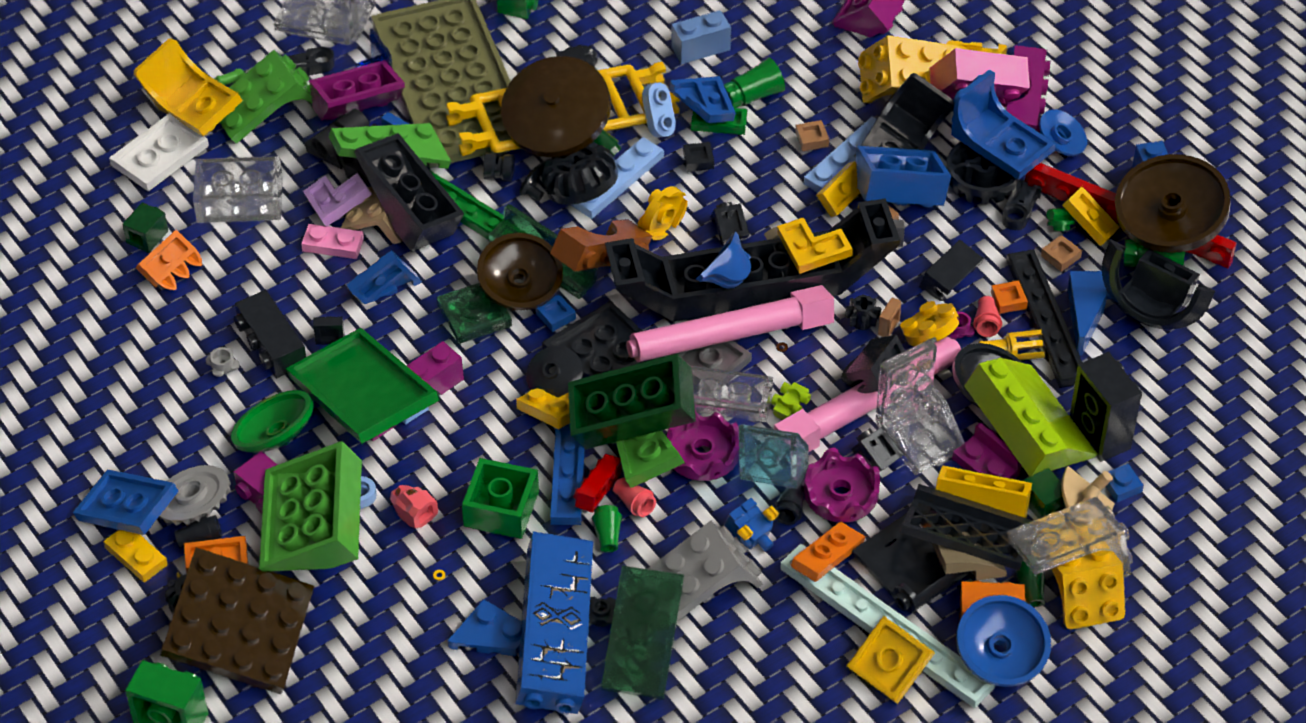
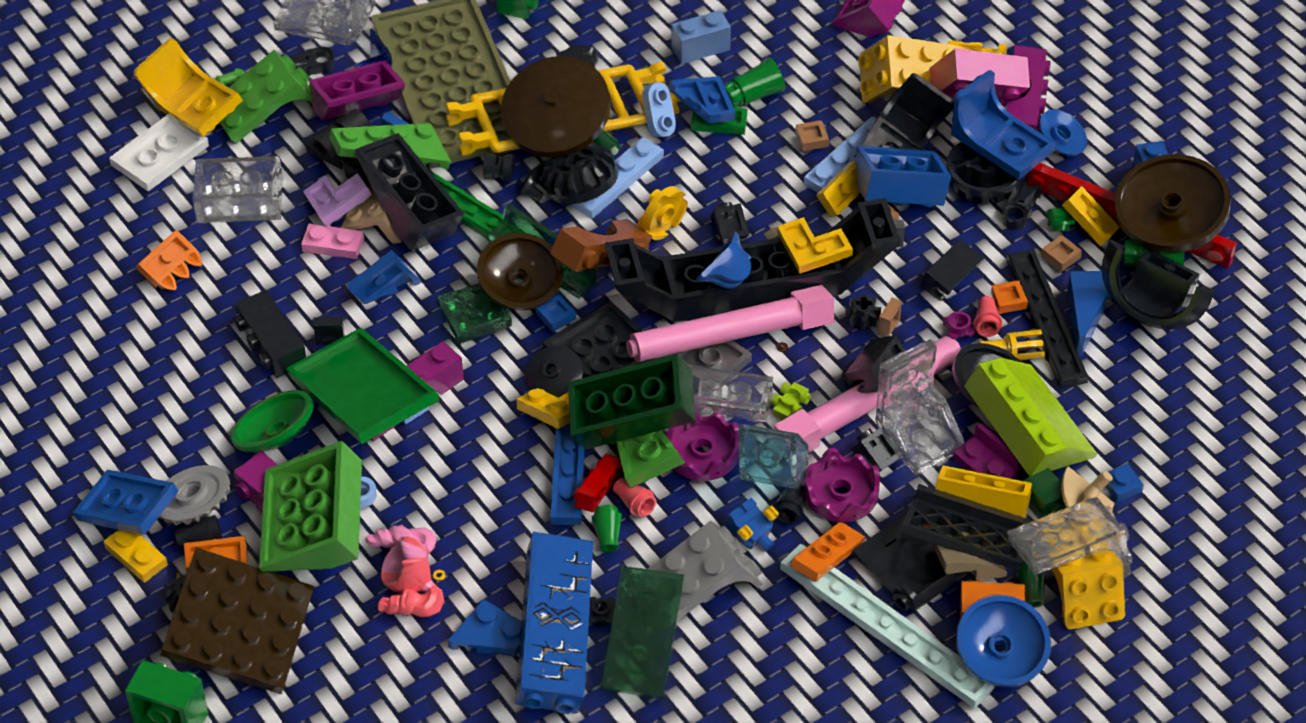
(145, 227): dark green brick -> none
(222, 361): light grey plate -> none
(408, 571): none -> hair
(414, 505): coral rock -> none
(500, 498): green brick -> none
(698, 156): black plate -> none
(890, 659): yellow plate -> none
(930, 322): yellow plate -> none
(1105, 405): black brick -> none

